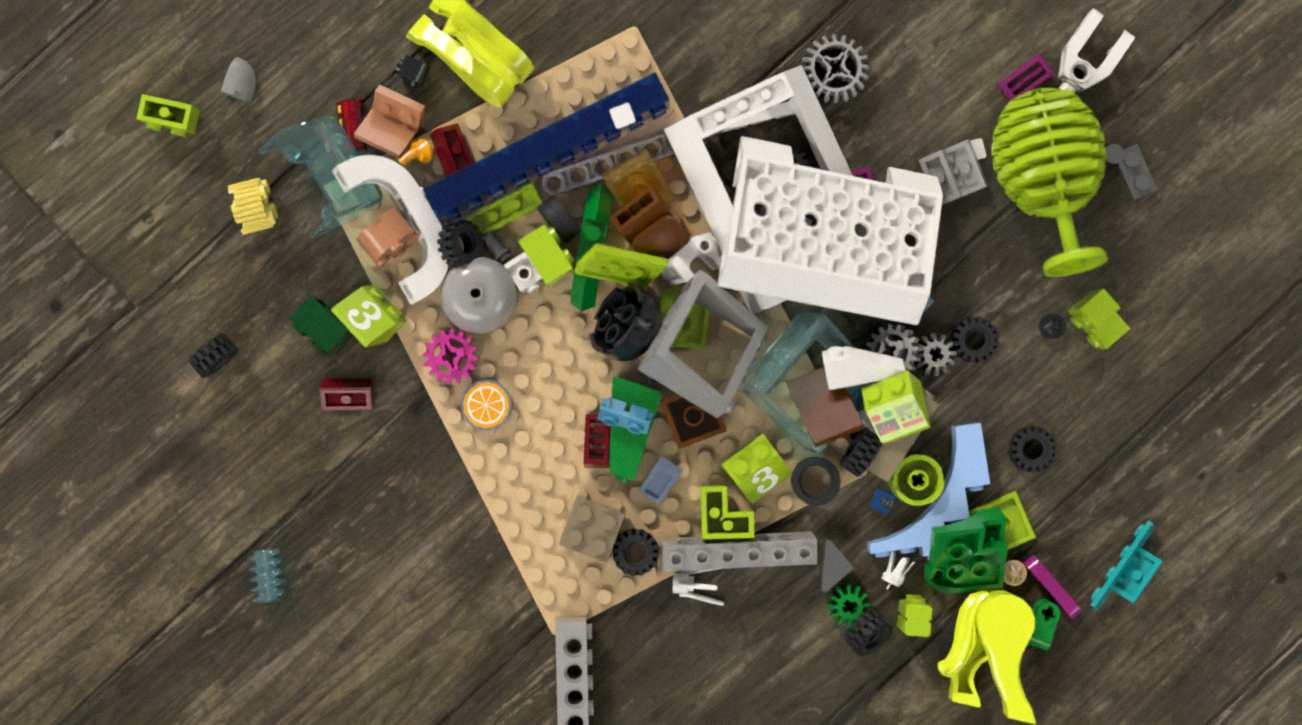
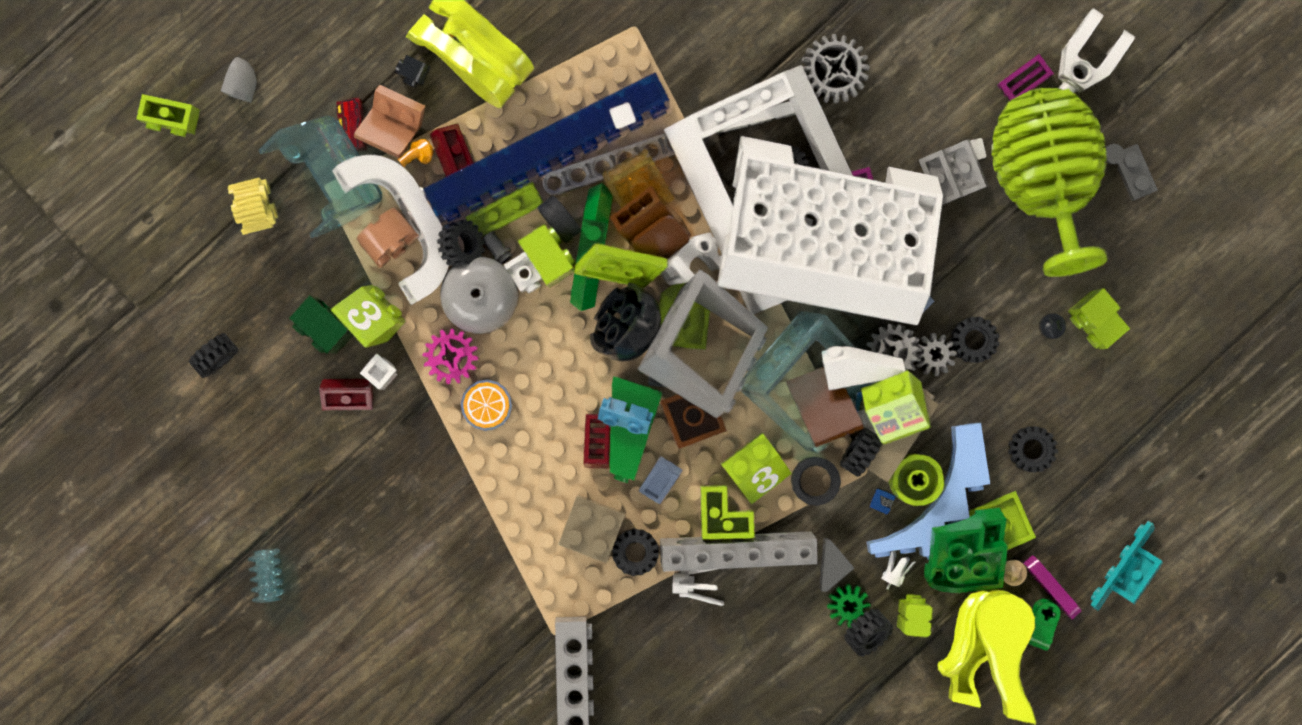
(379, 372): none -> white brick

